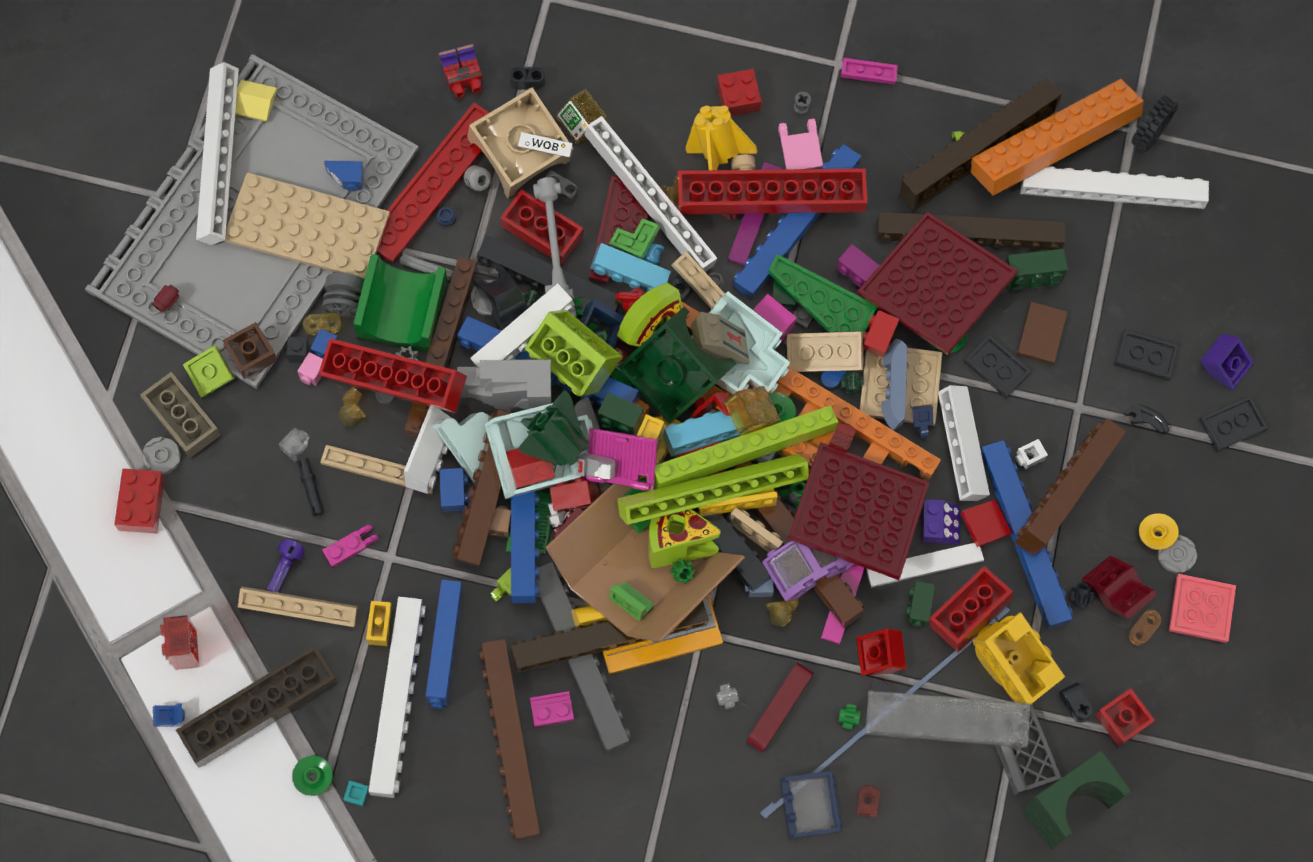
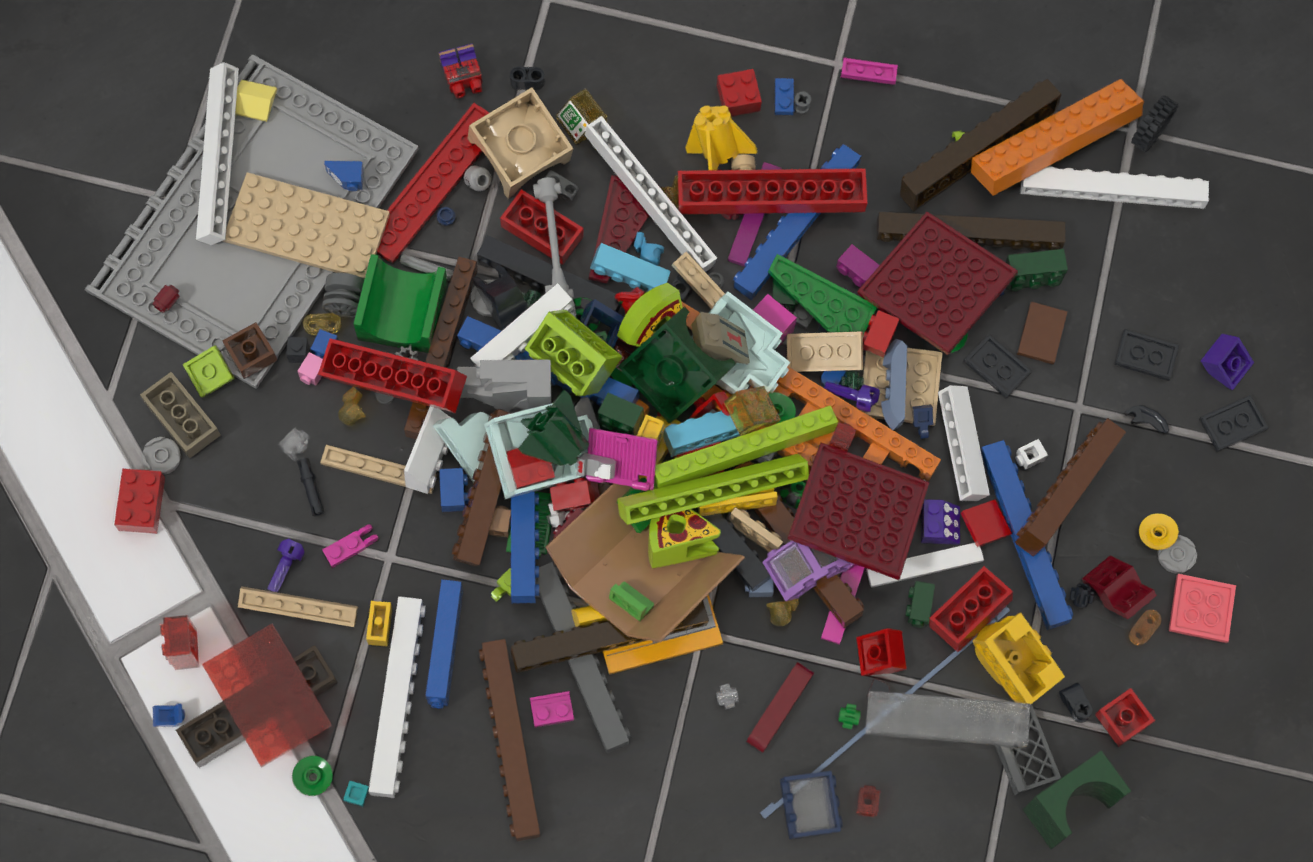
(267, 695): none -> clear red plate
(545, 144): white sticker -> none
(637, 243): bright green plate -> none
(682, 570): green gear -> none
(784, 96): none -> blue plate
(801, 150): bright pink flag -> none
(863, 397): none -> dark purple piece

